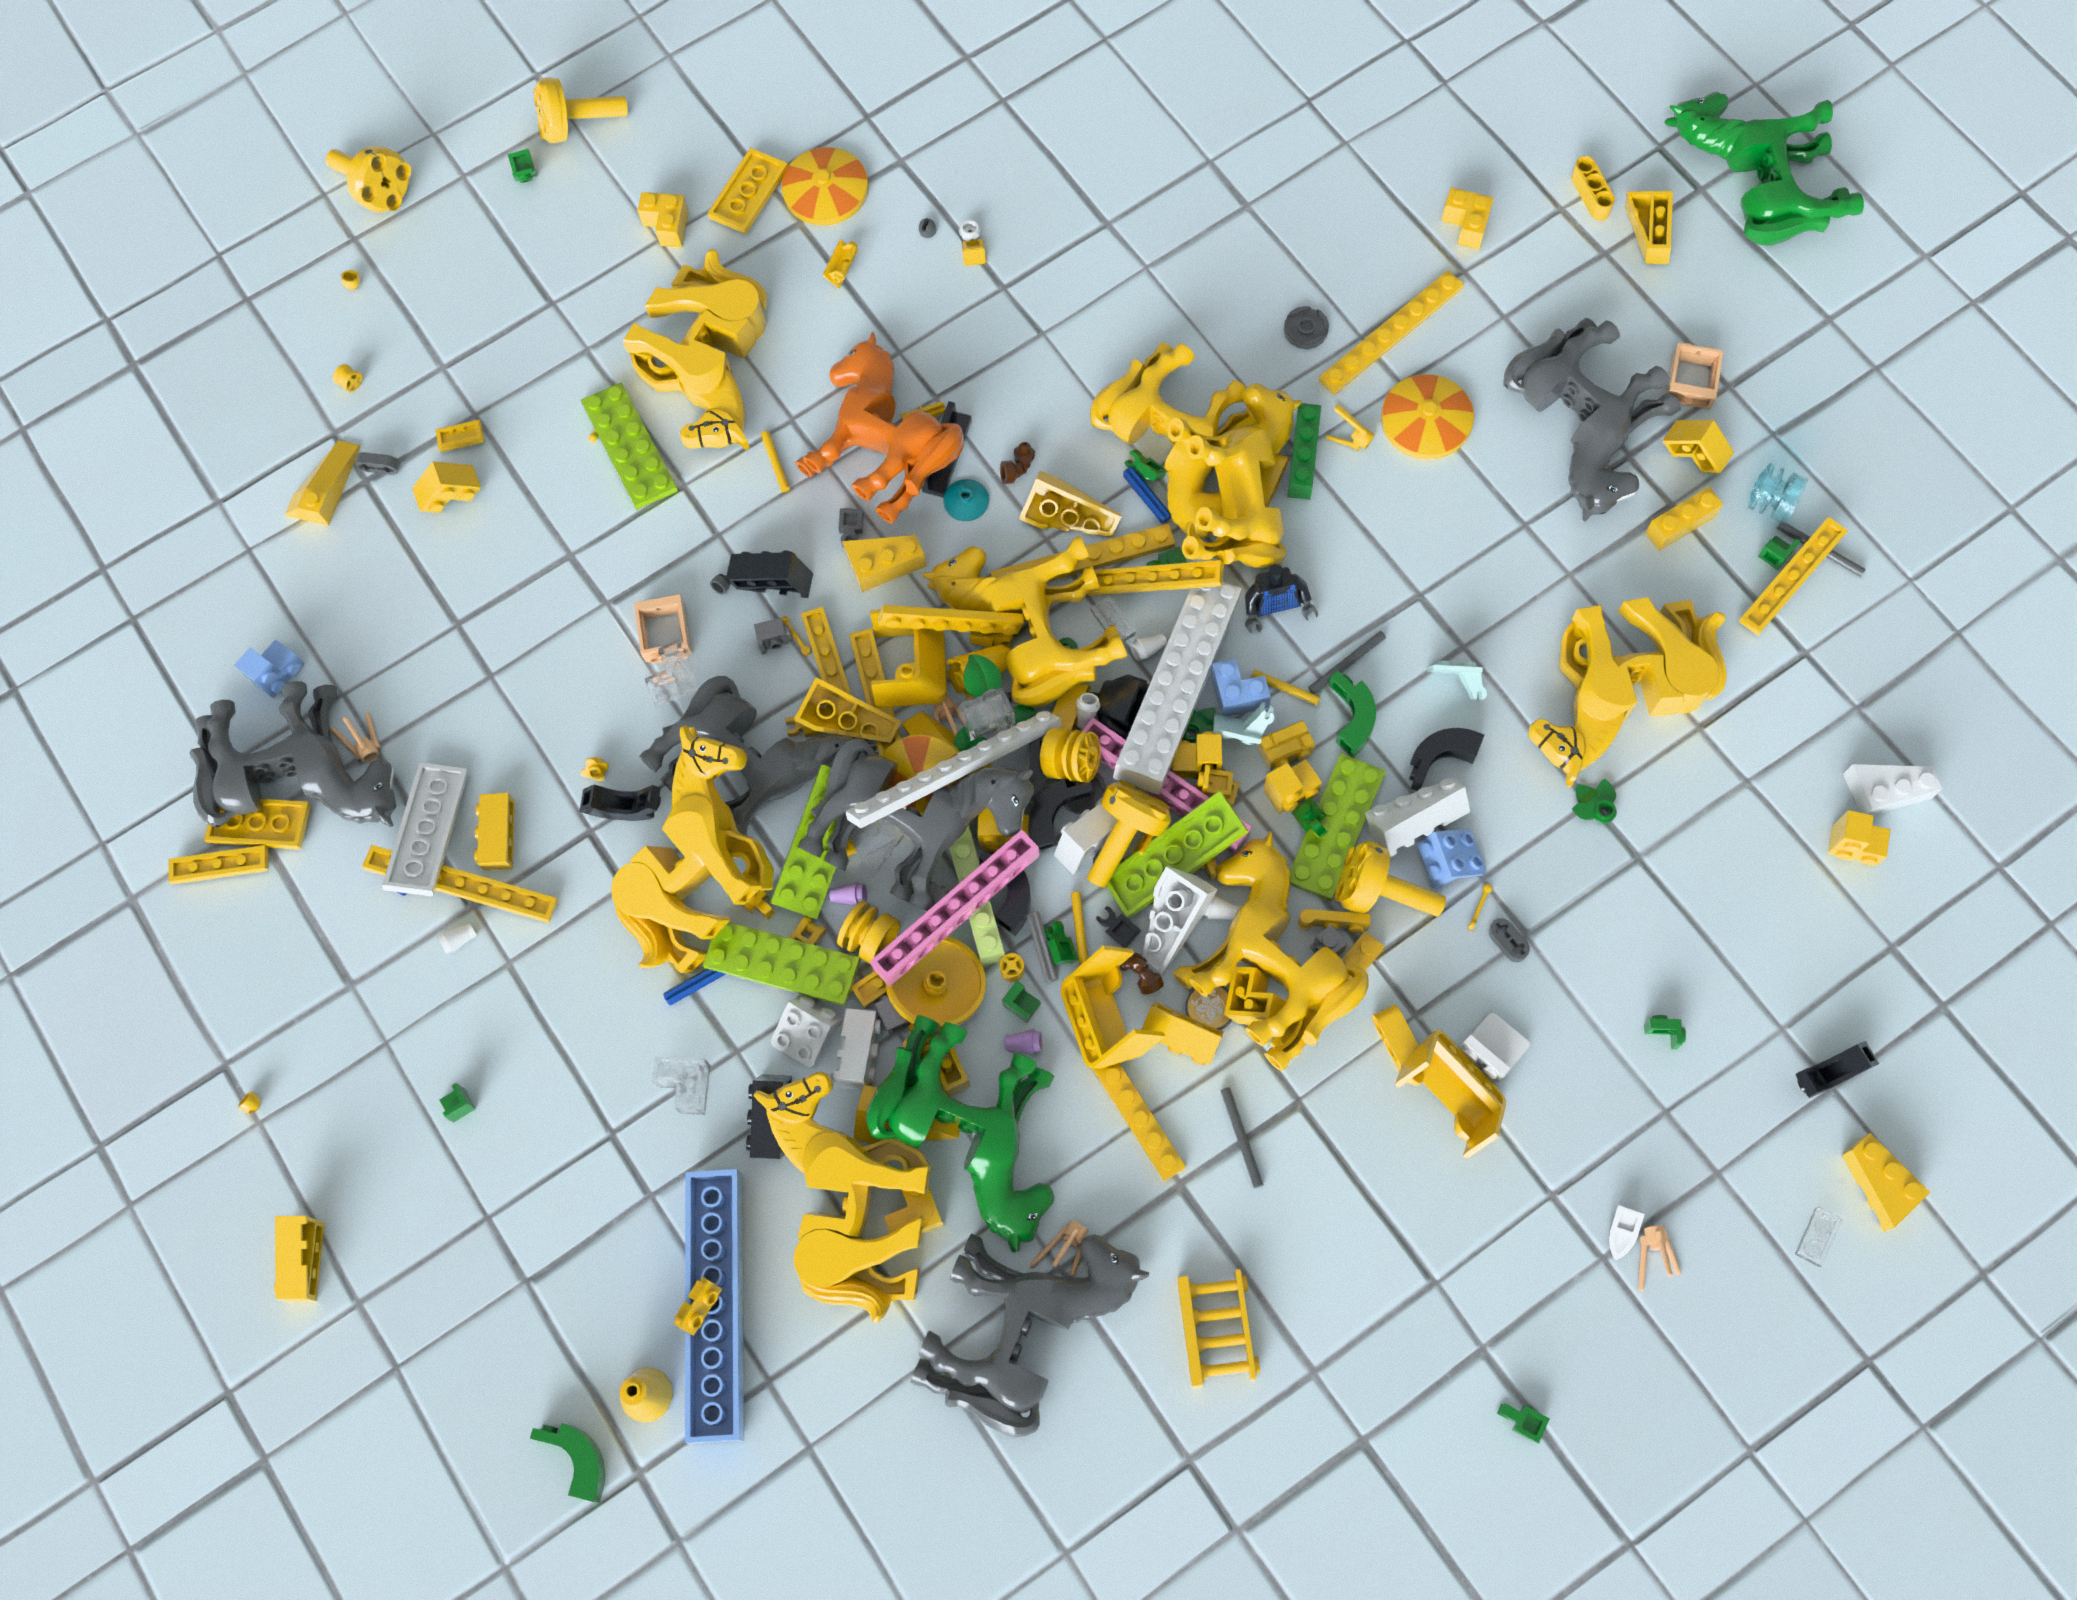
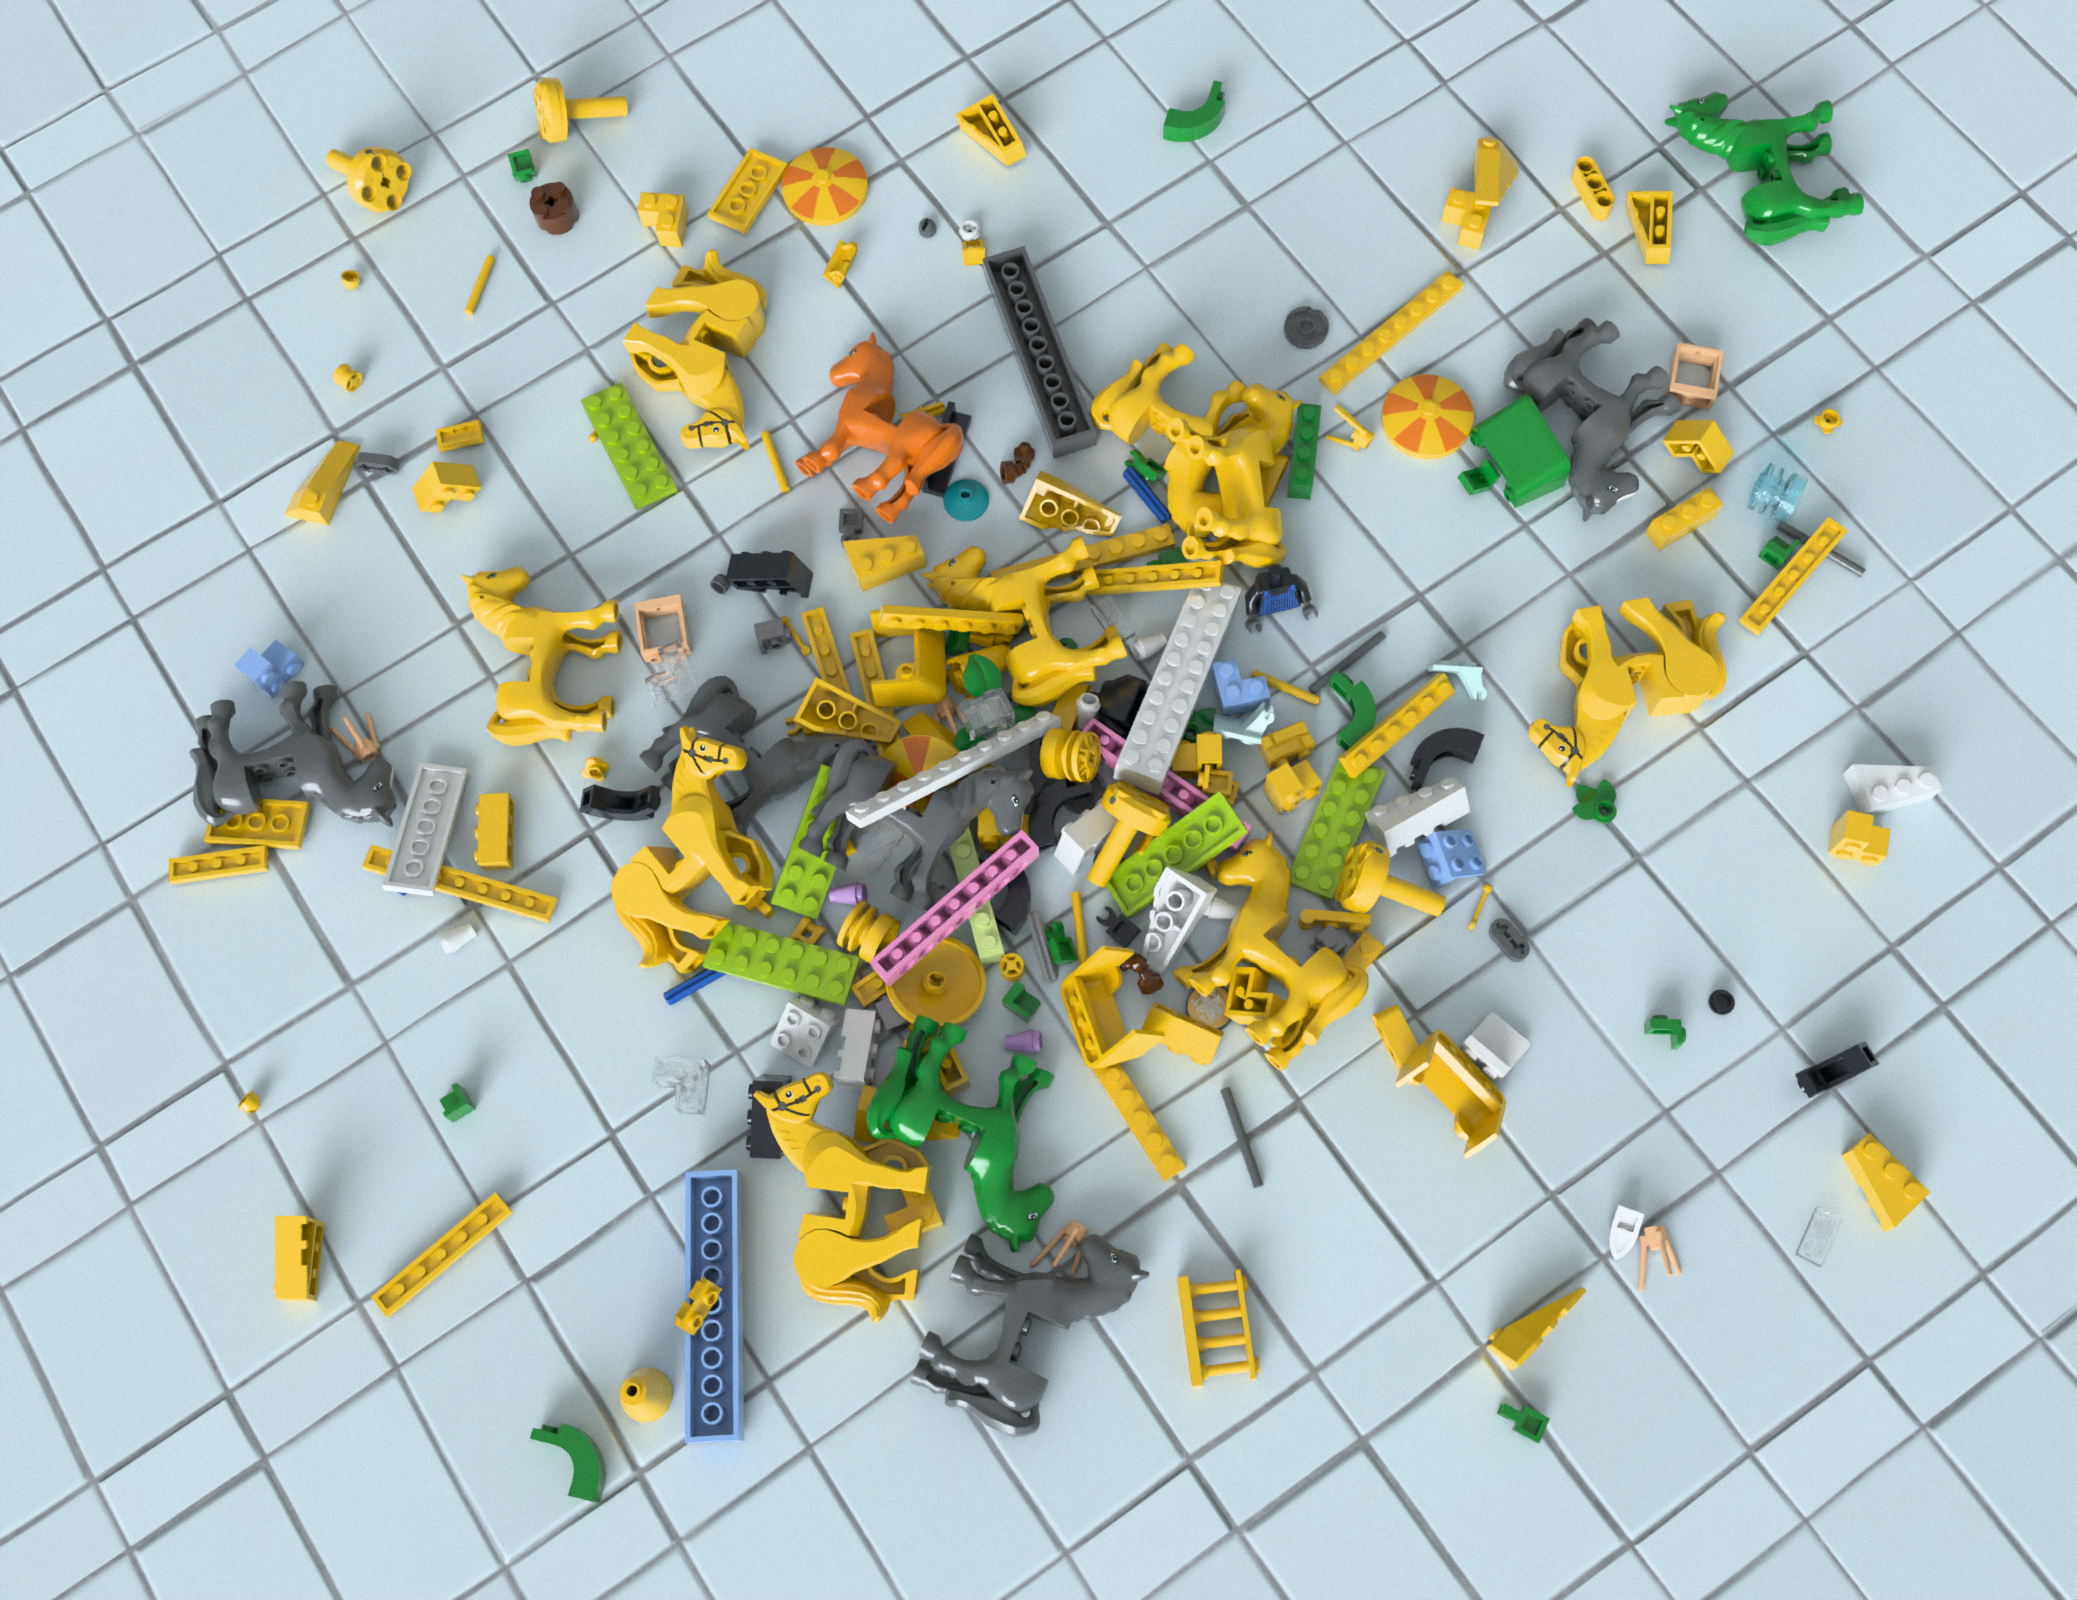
(441, 1255): none -> yellow plate
(479, 285): none -> yellow bar
(532, 707): none -> yellow animal
(554, 208): none -> reddish brown brick
(957, 642): none -> green bracket
(992, 130): none -> yellow wedge
(1039, 352): none -> dark grey brick
(1196, 124): none -> green arch
(1309, 817): green plate -> none
(1396, 725): none -> yellow plate
(1480, 478): none -> green bracket
(1493, 171): none -> yellow wedge
(1522, 1338): none -> yellow wedge
(1523, 451): none -> green windscreen
(1721, 1002): none -> black plate
(1833, 418): none -> yellow plate

